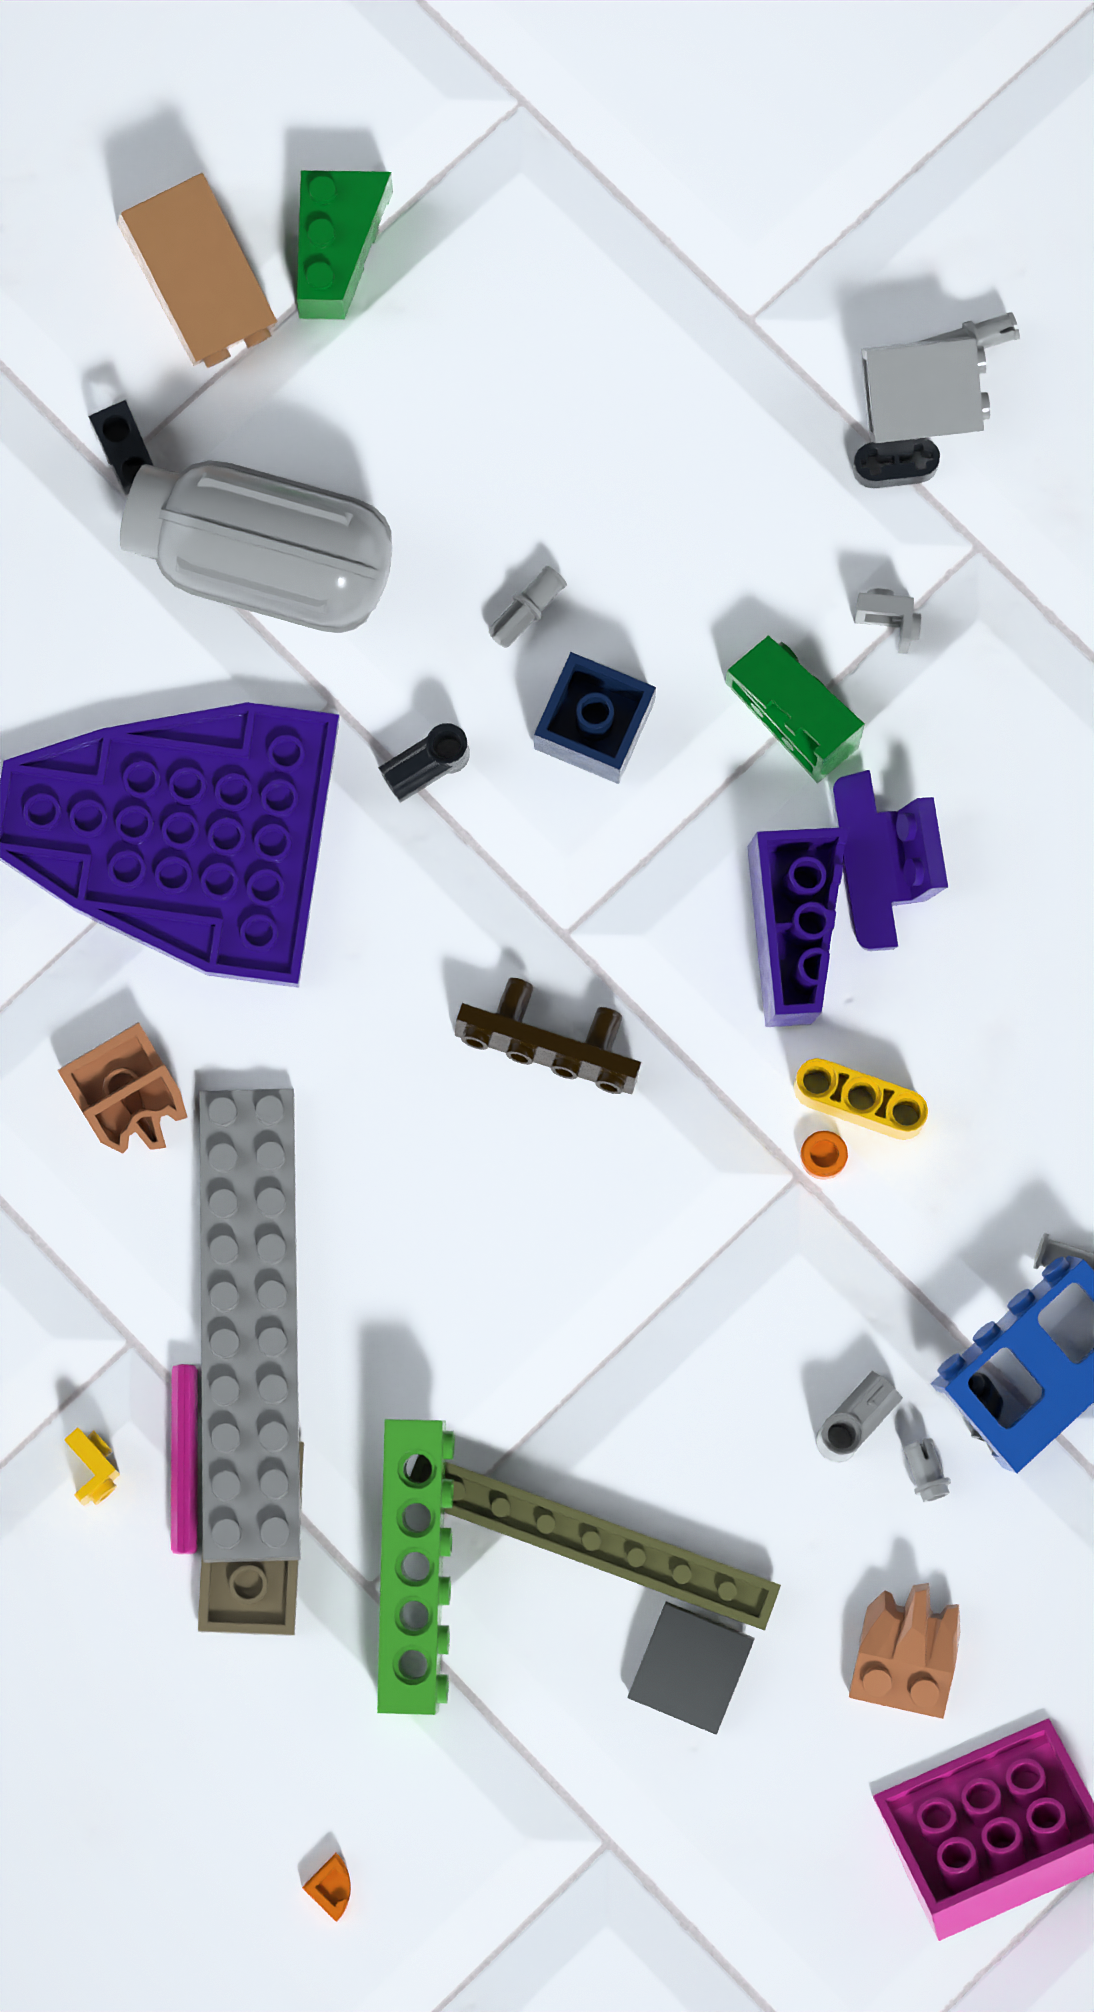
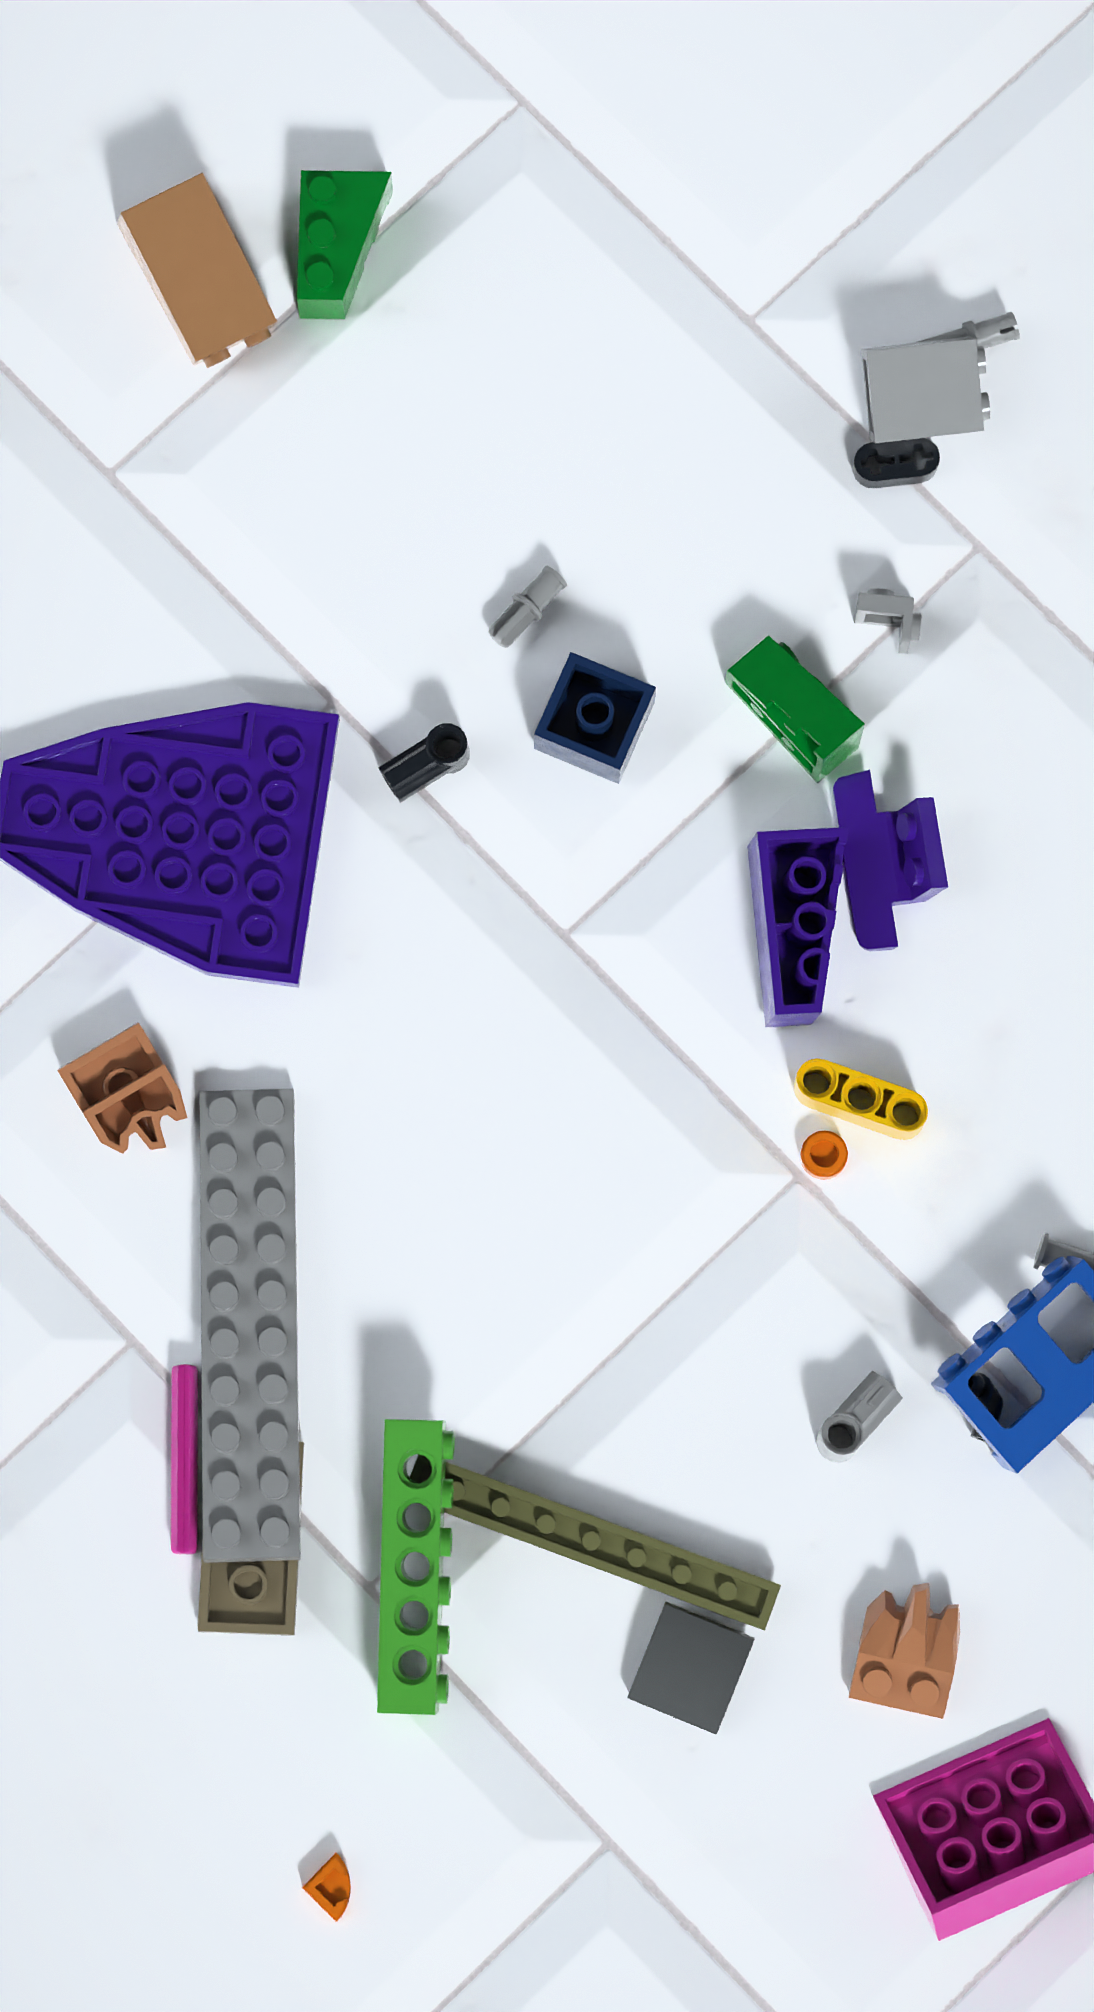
(93, 1453): yellow bracket -> none
(120, 442): black leg -> none
(261, 542): light grey piece -> none
(561, 1054): dark brown plate -> none
(927, 1471): light grey pin -> none

